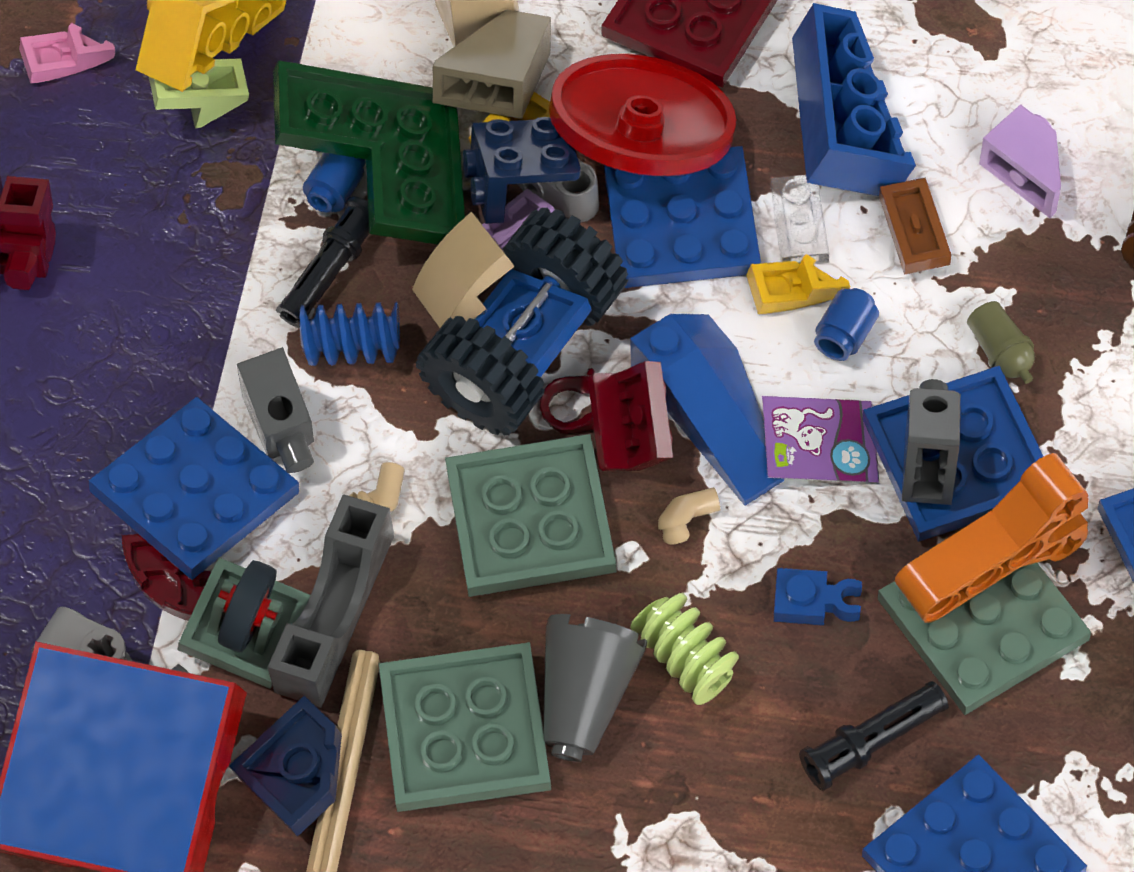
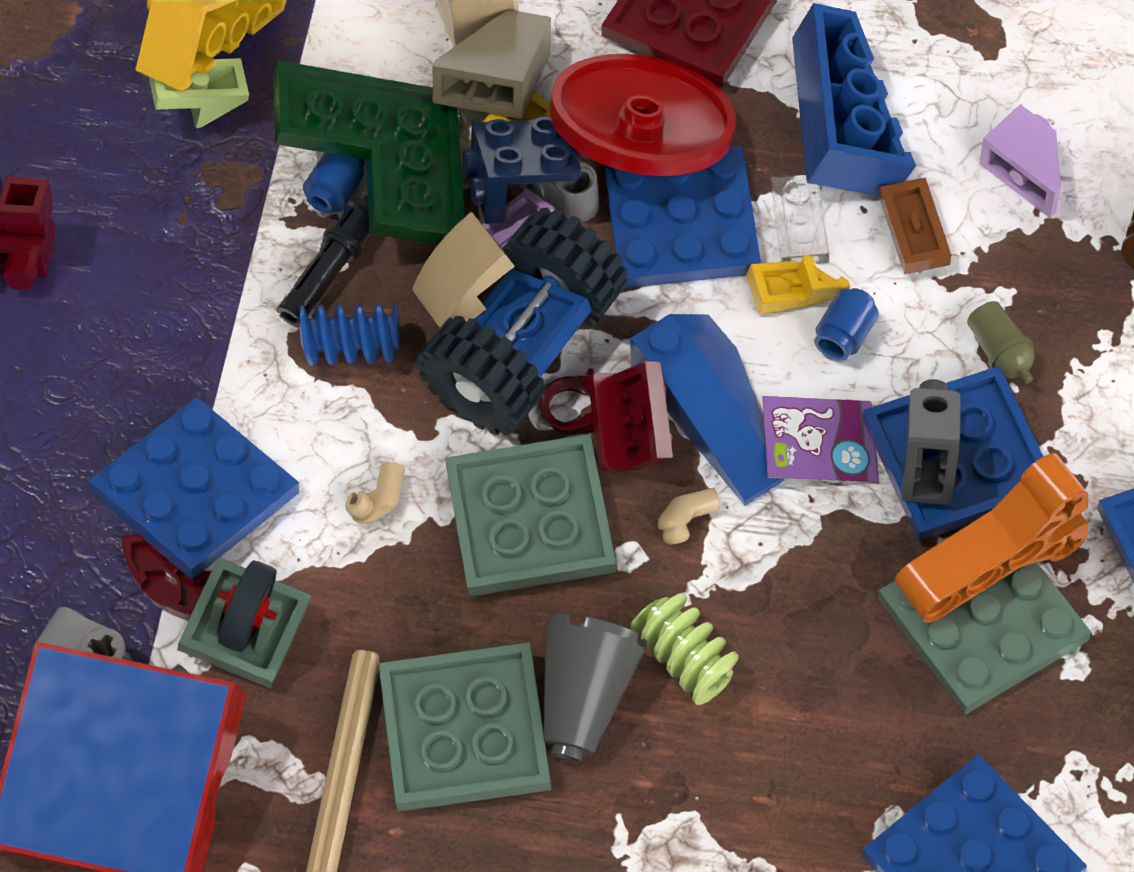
(62, 54): bright pink slope -> none
(277, 409): dark grey torso -> none
(294, 765): dark blue plate -> none
(350, 563): dark grey arch -> none
(805, 597): blue plate -> none
(850, 740): black pin -> none

